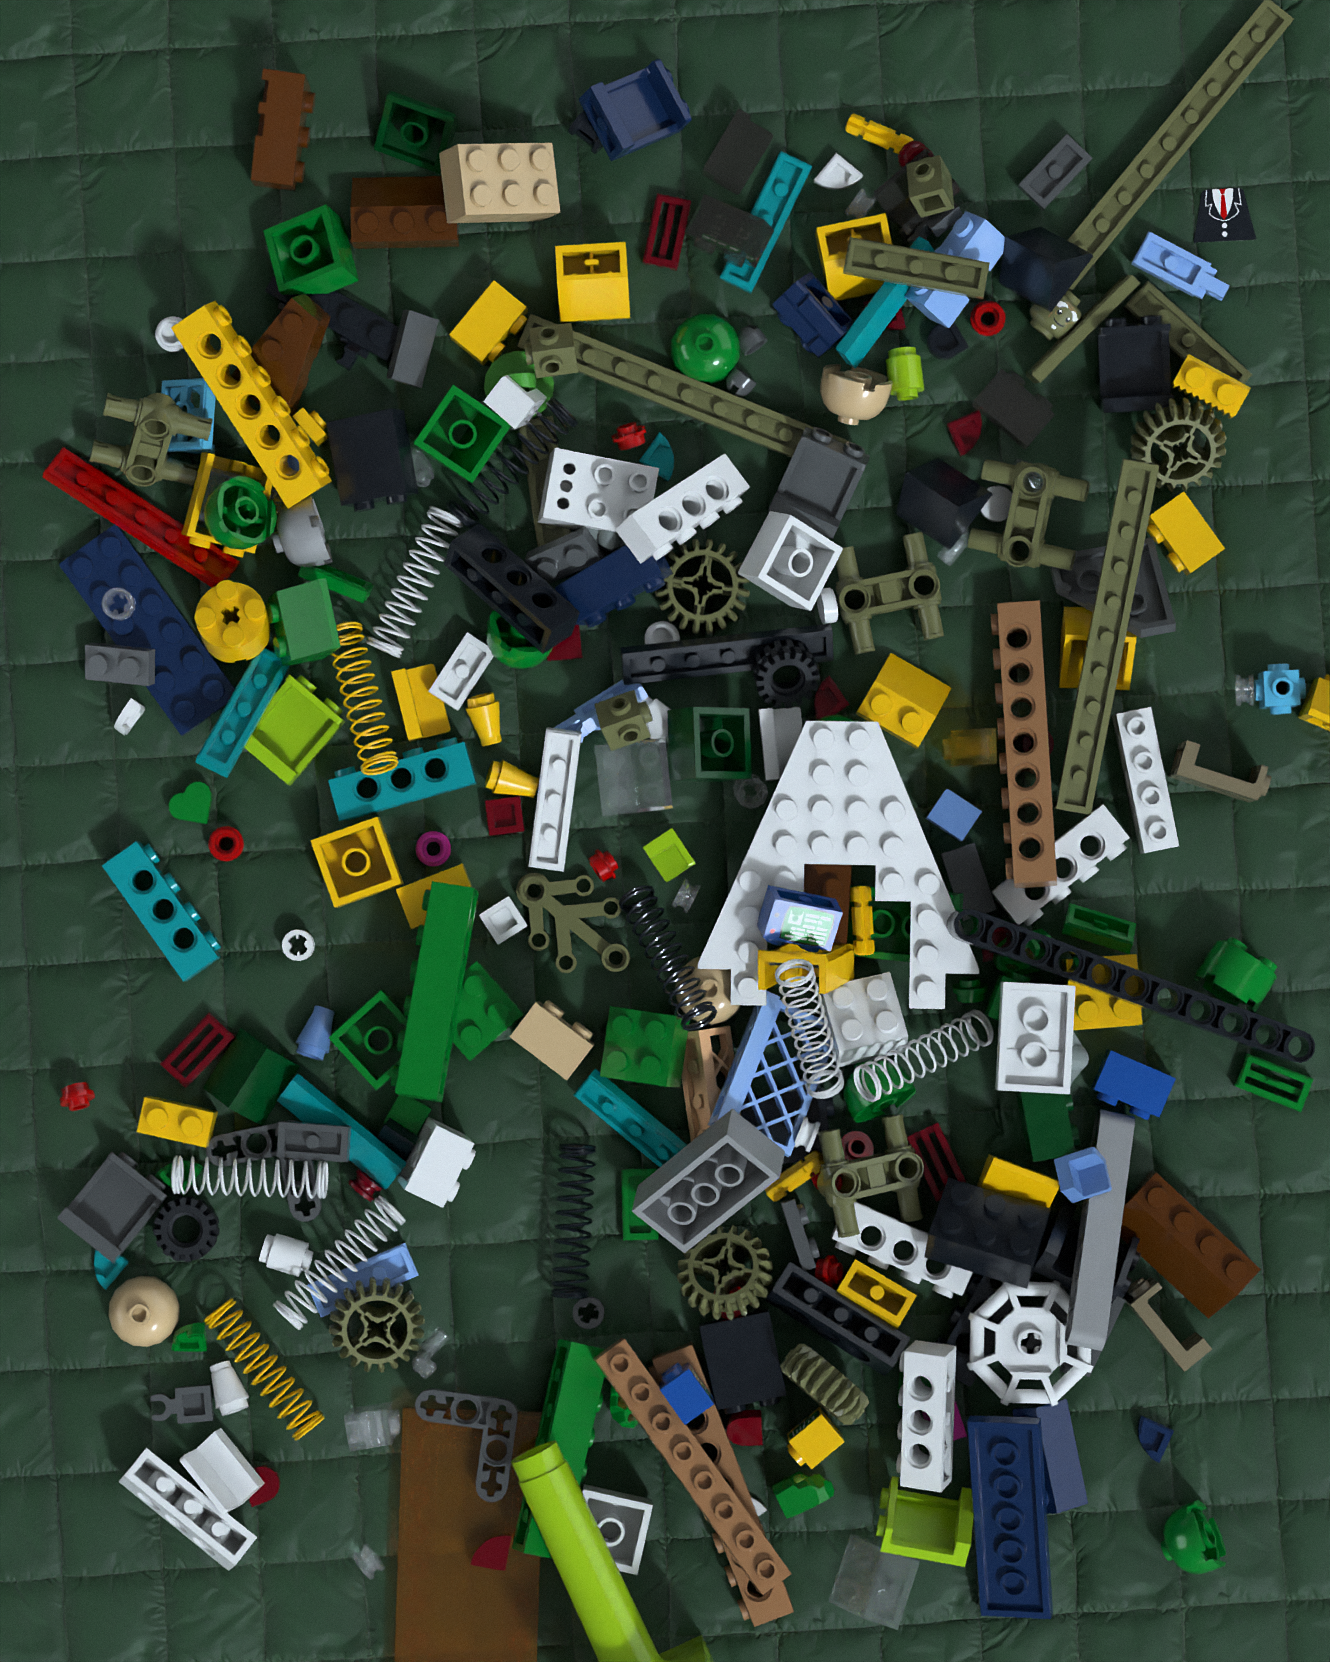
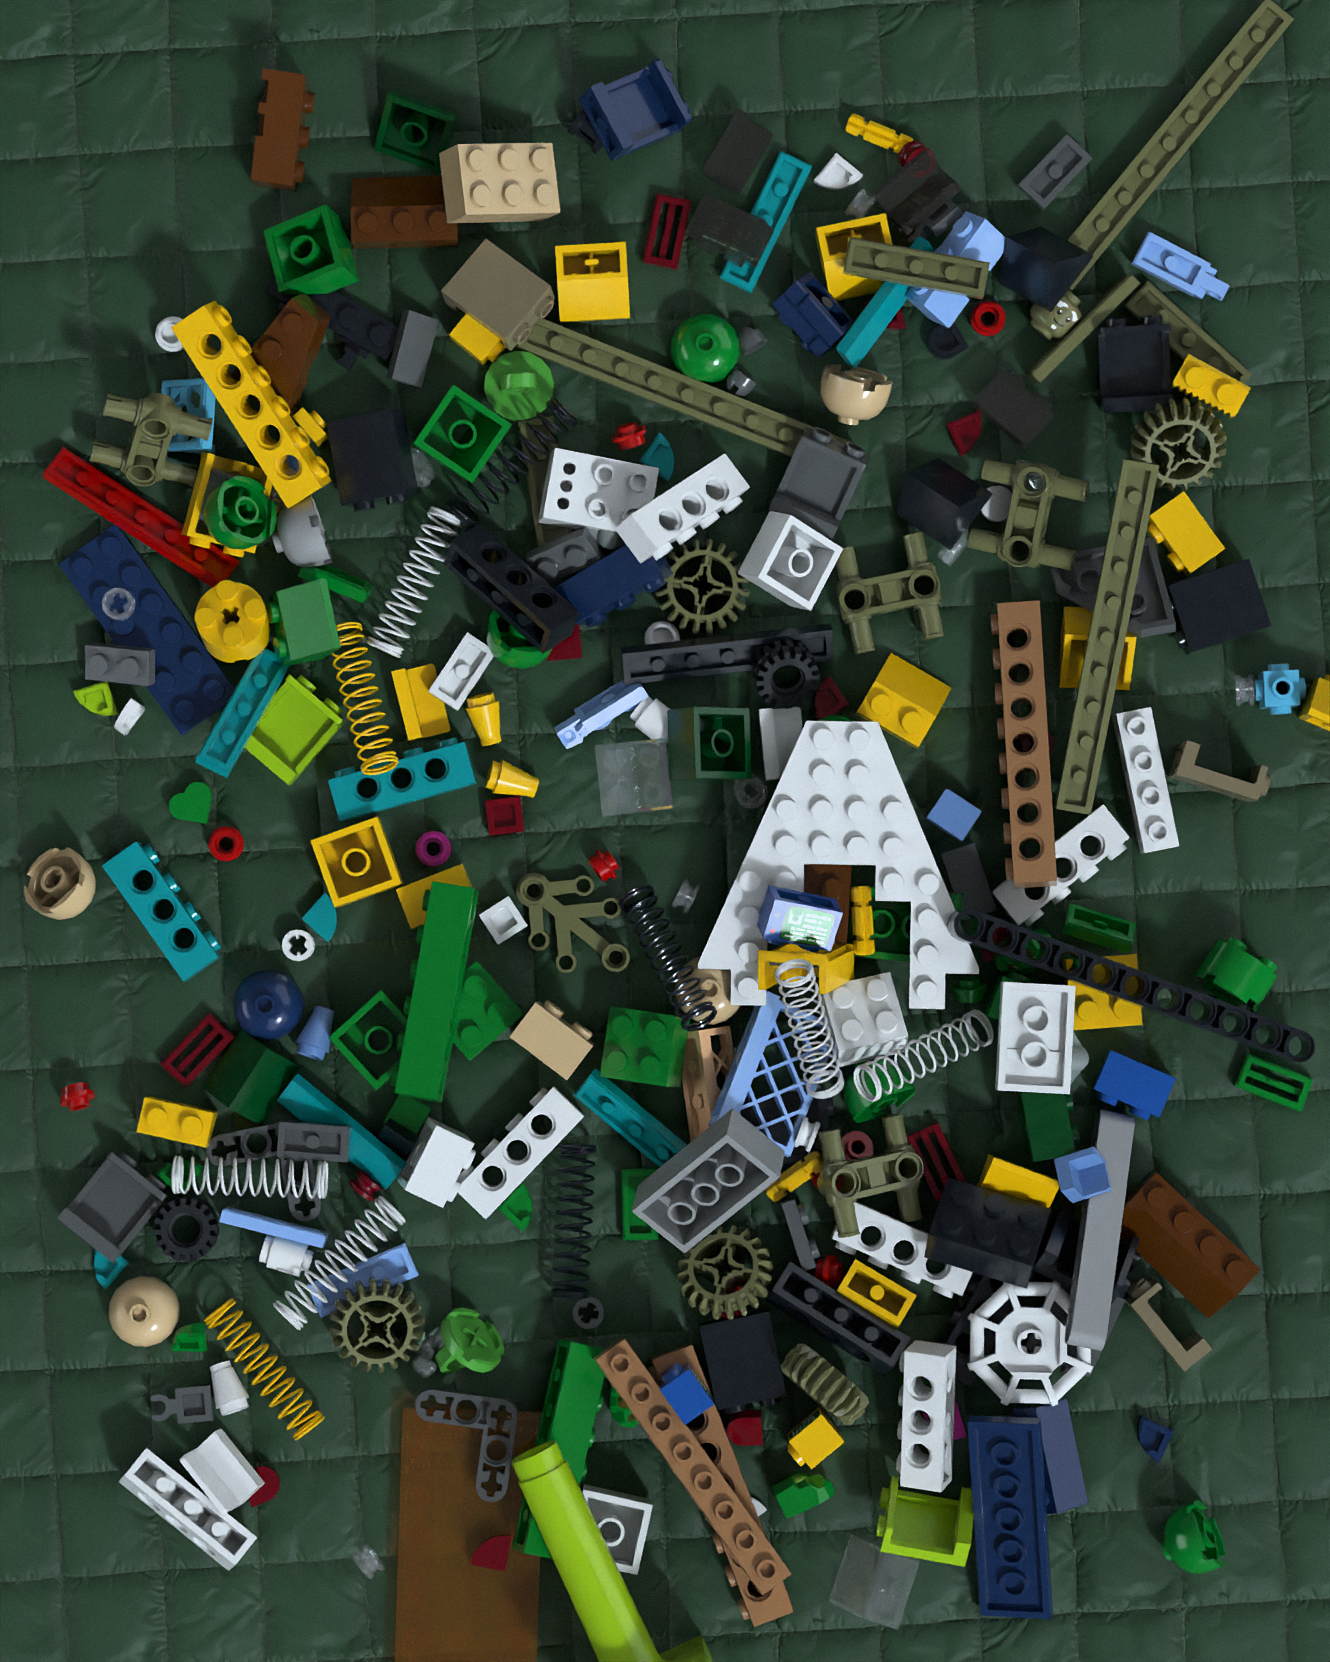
(60, 884): none -> tan cylinder
(97, 699): none -> lime tile
(268, 1004): none -> dark blue cylinder
(274, 1227): none -> light blue tile
(322, 917): none -> teal tile
(371, 1426): clear brick -> none
(468, 1343): none -> bright green tile
(487, 1197): none -> white brick
(499, 294): none -> dark tan panel
(513, 402): white panel -> none
(518, 1207): none -> green tile
(552, 350): olive brick -> none
(555, 799): white tile -> none
(624, 719): olive brick -> none
(669, 855): lime panel -> none
(827, 606): white tile -> none
(905, 372): lime brick -> none
(930, 186): olive brick -> none
(970, 748): clear yellow slope -> none
(1217, 607): none -> black brick
(1223, 216): black sticker -> none

